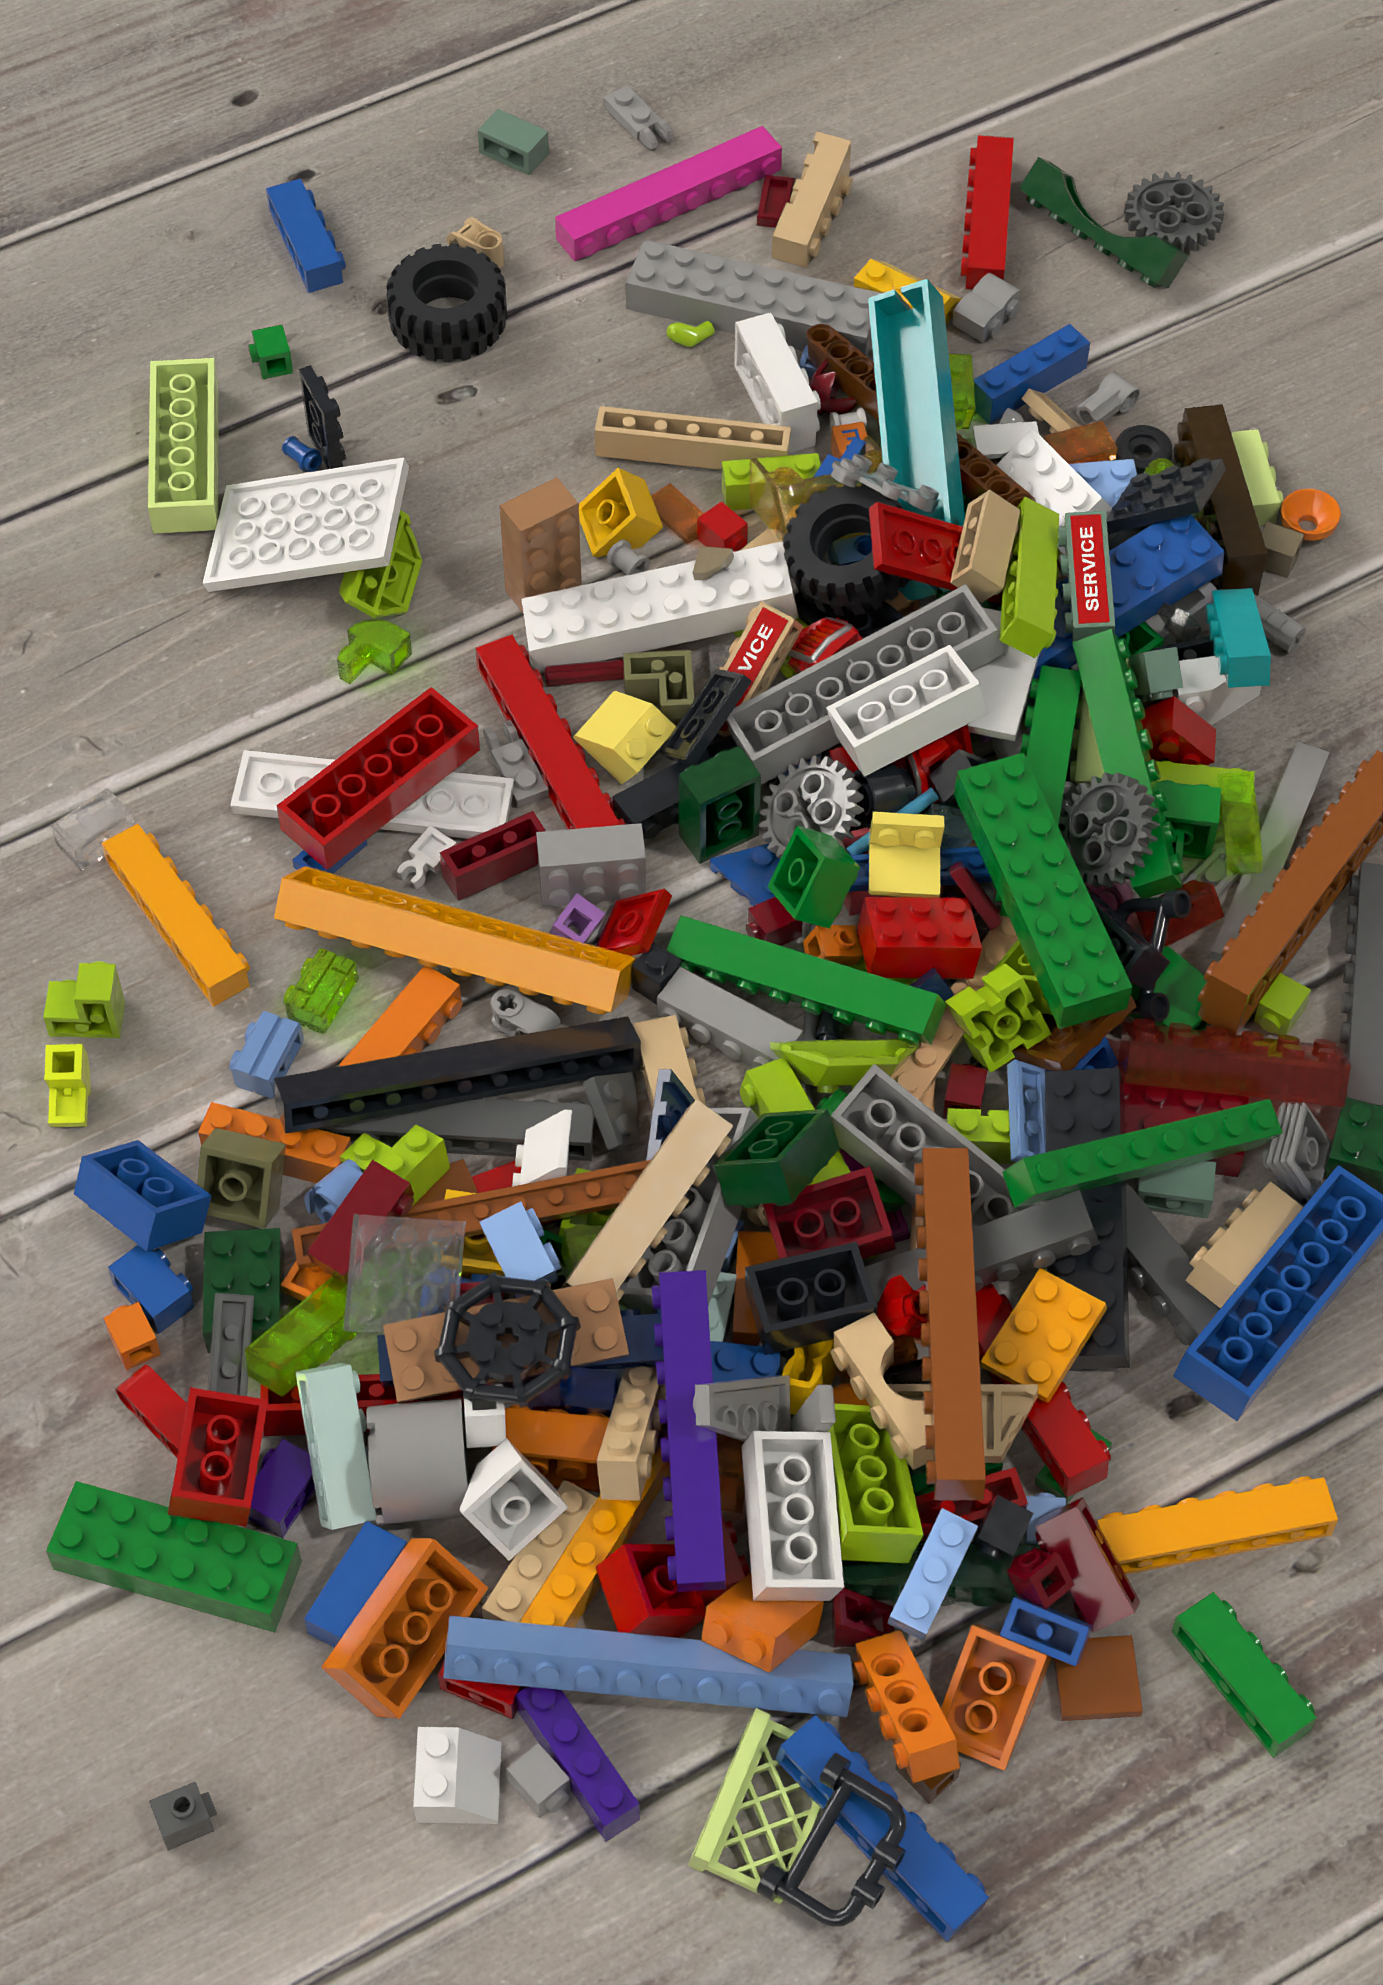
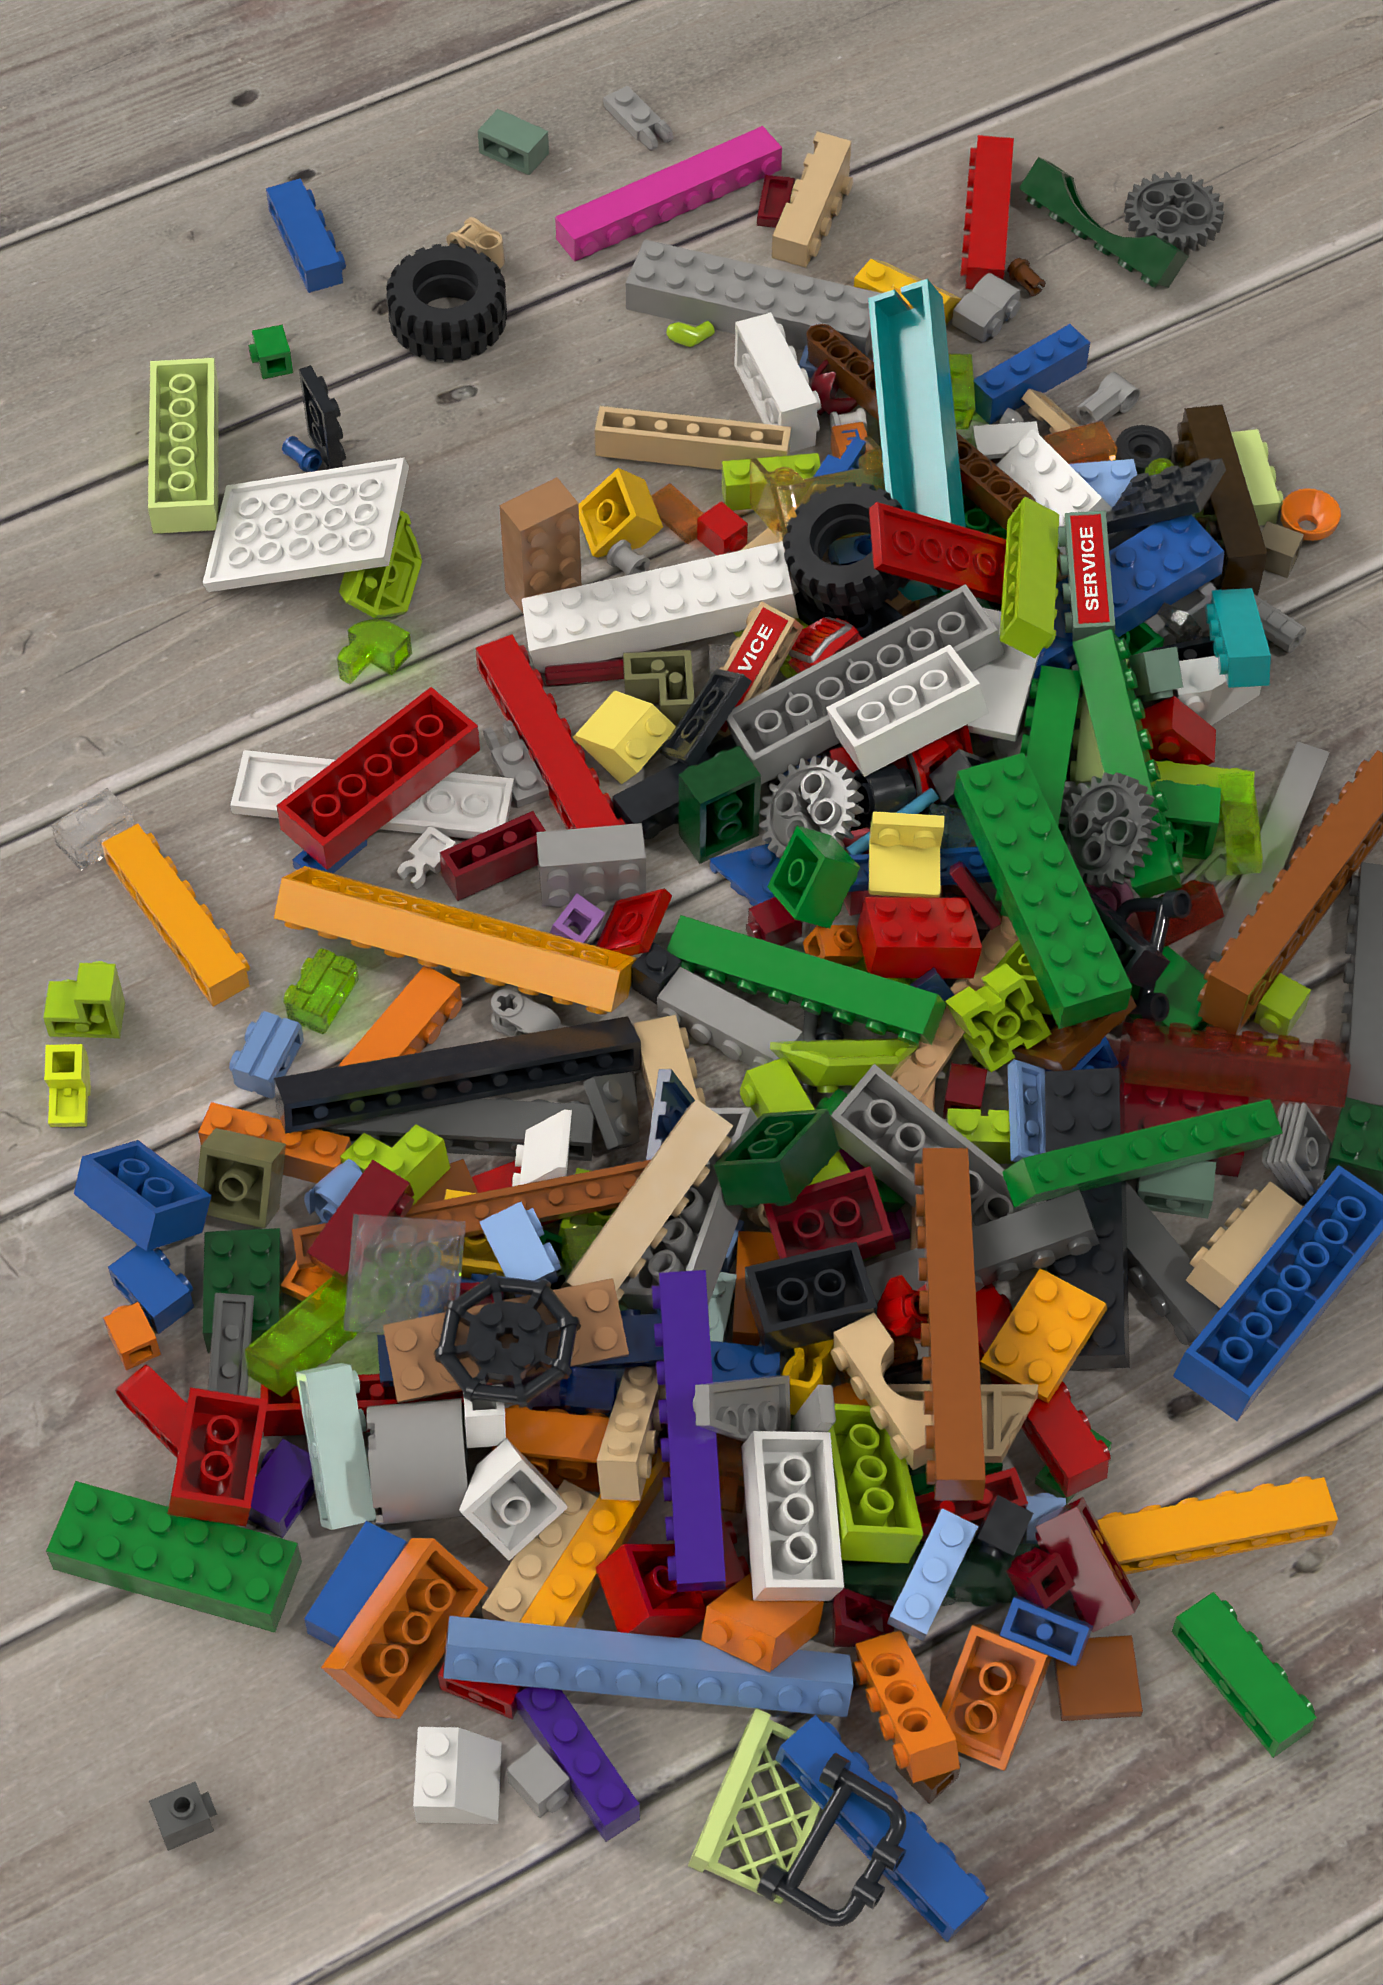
(711, 561): dark tan tile -> none
(857, 469): light grey plant -> none
(986, 545): tan brick -> none
(1020, 271): none -> reddish brown pin

